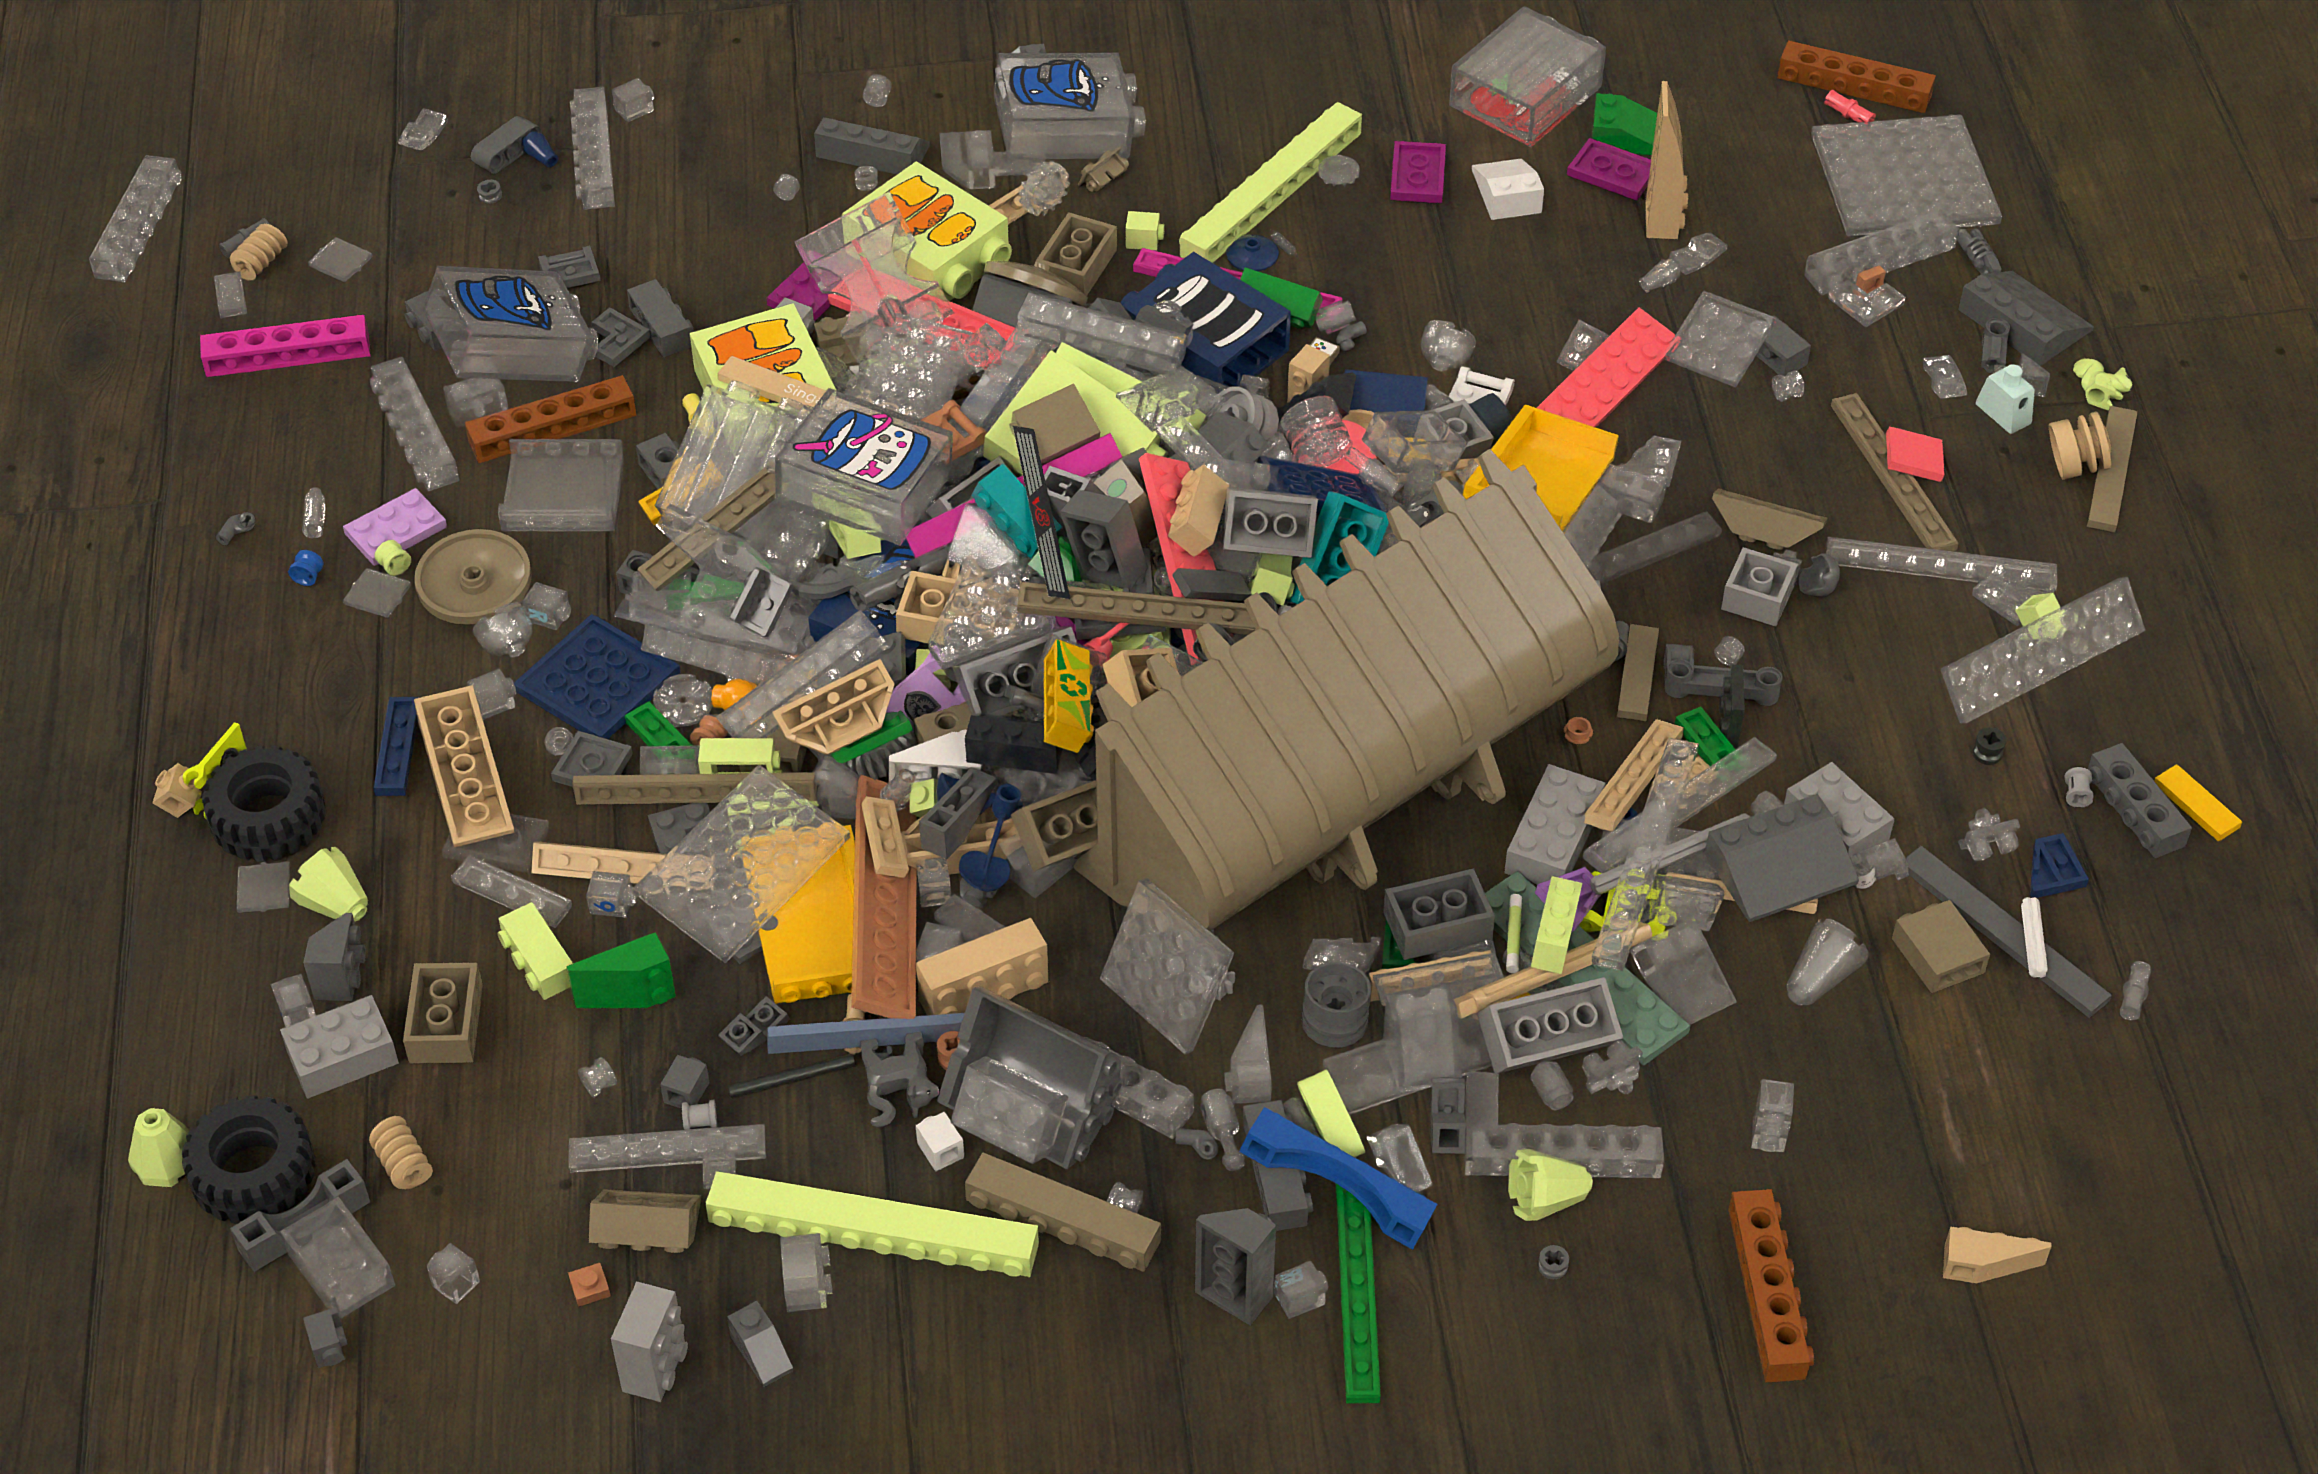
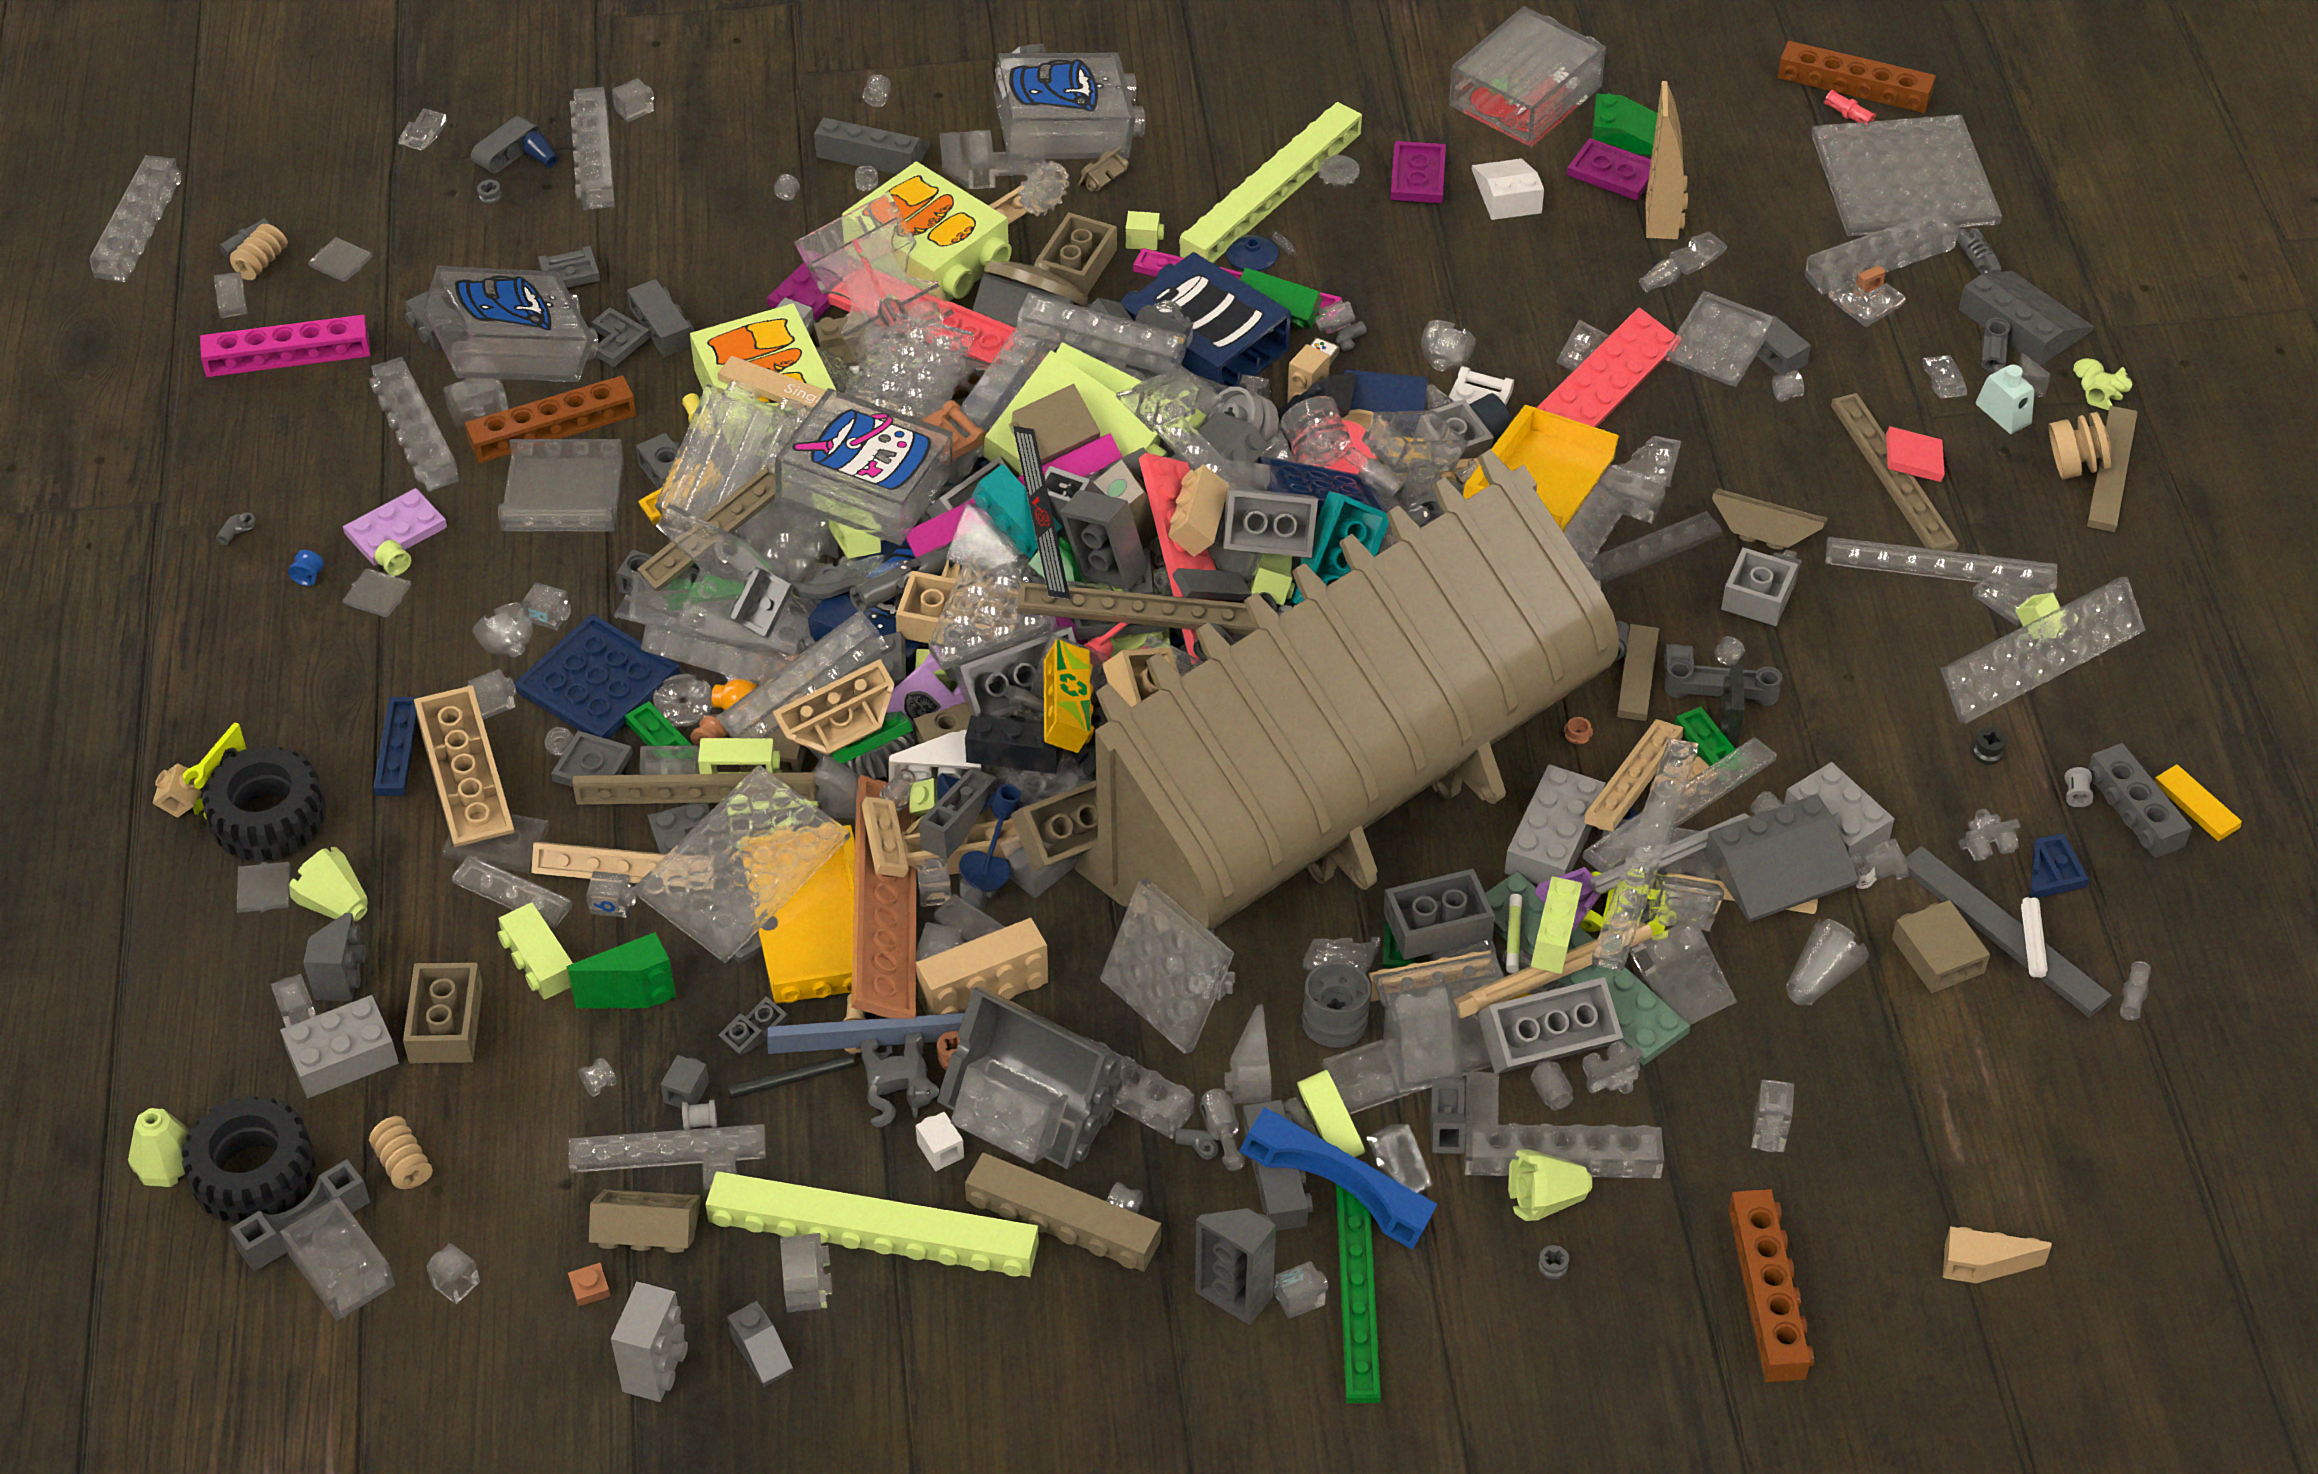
(313, 513): clear cylinder -> none
(326, 1337): dark grey brick -> none
(472, 575): dark tan dish -> none
(981, 347): clear brick -> none
(1821, 577): dark grey hair -> none

